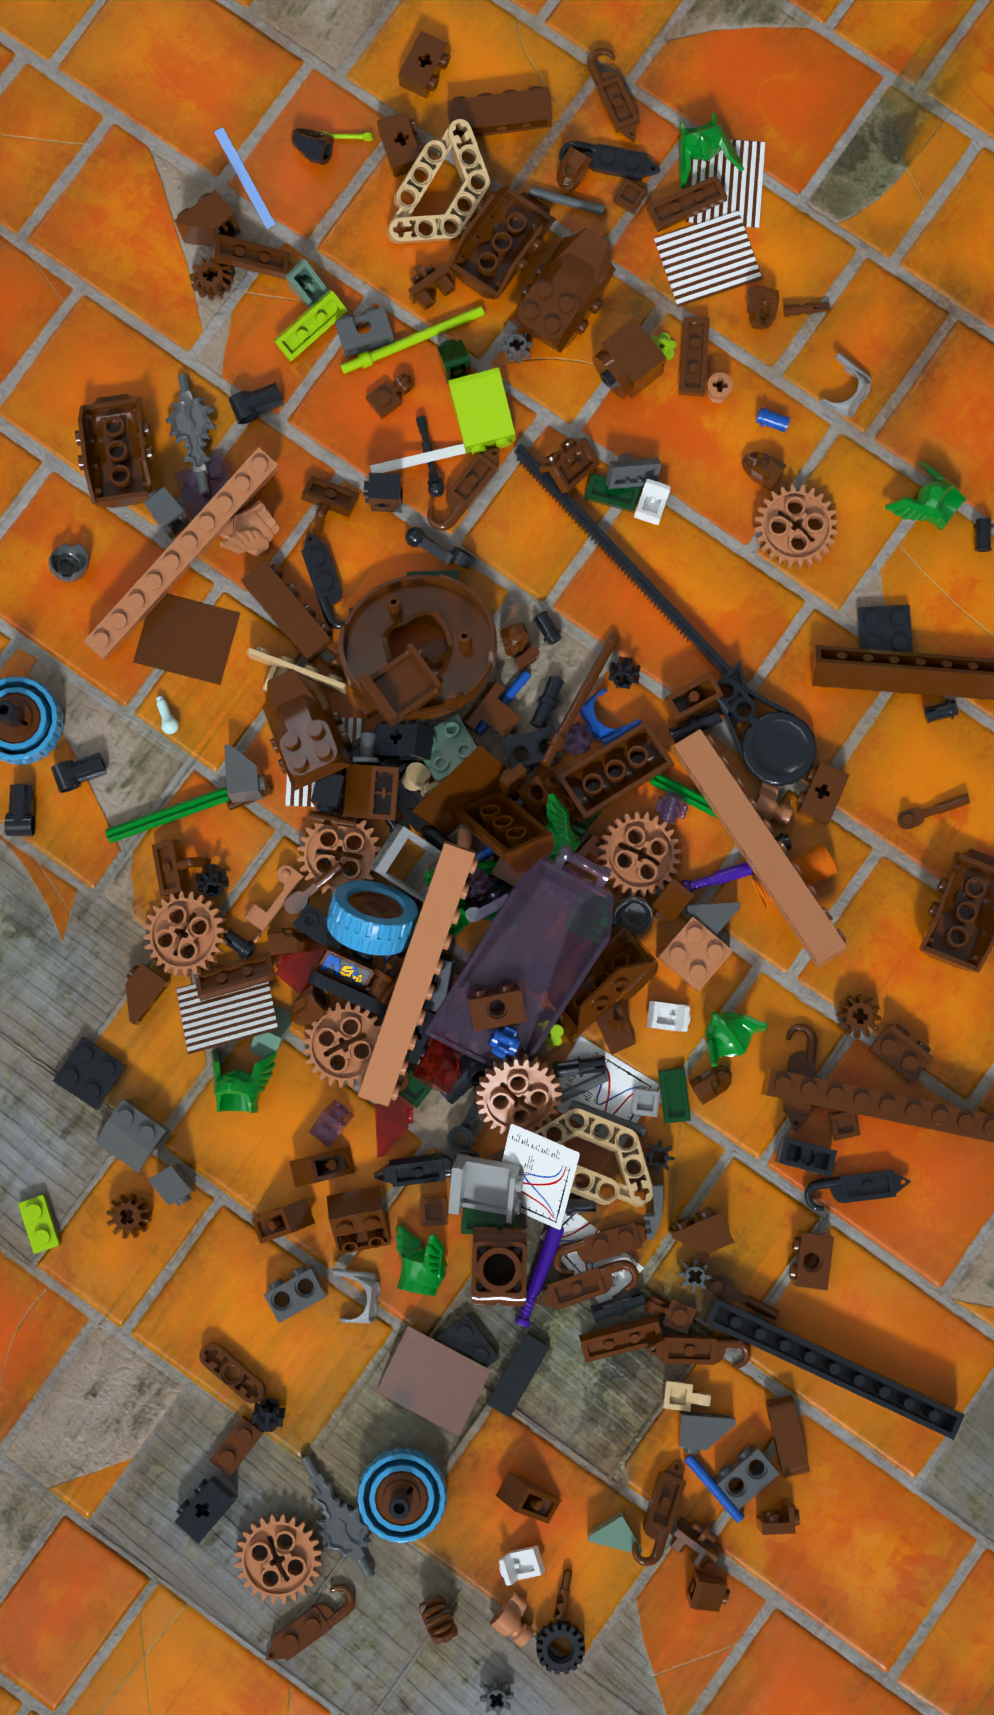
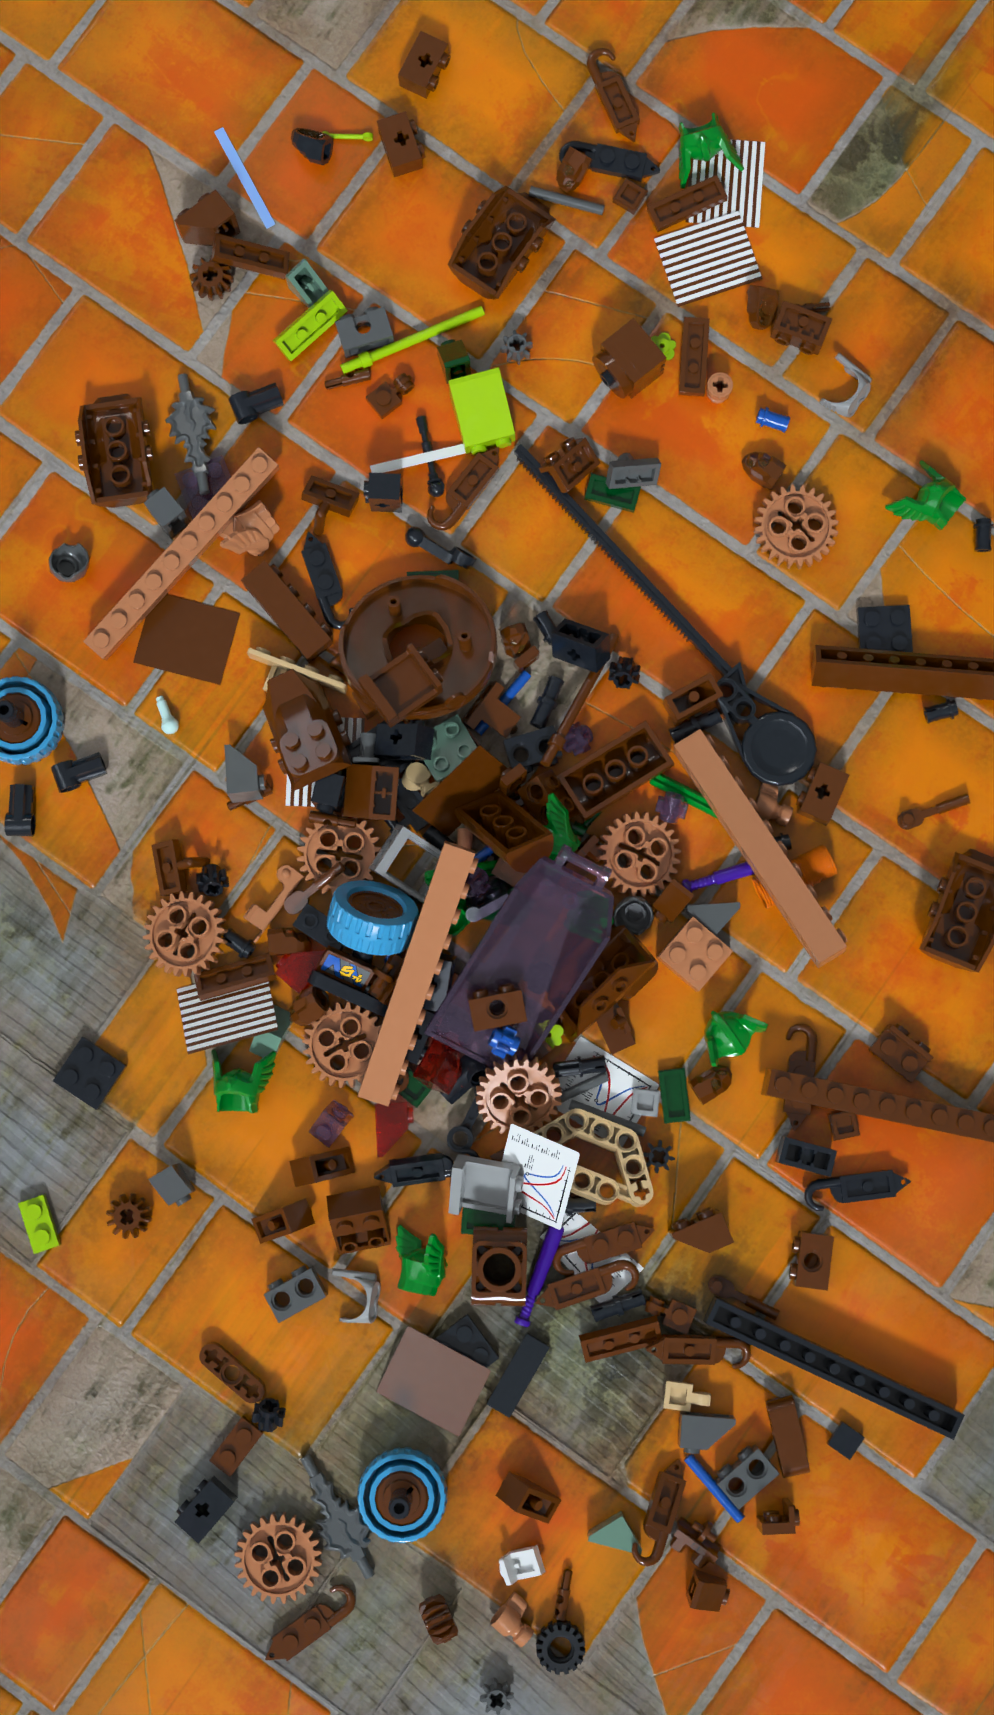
(132, 1135): dark grey slope -> none
(143, 991): reddish brown slope -> none
(167, 815): green axle -> none
(348, 379): none -> reddish brown pin
(427, 281): reddish brown hips -> none
(430, 167): tan piece -> none
(433, 1211): reddish brown plate -> none
(503, 112): reddish brown brick -> none
(566, 290): reddish brown slope -> none
(580, 645): none -> black brick
(598, 730): blue helmet -> none
(652, 501): white bracket -> none
(654, 1217): dark grey slope -> none
(668, 1016): white bracket -> none
(701, 1275): dark grey gear -> none
(800, 328): none -> reddish brown bracket
(845, 1440): none -> black tile
(864, 1010): reddish brown gear -> none

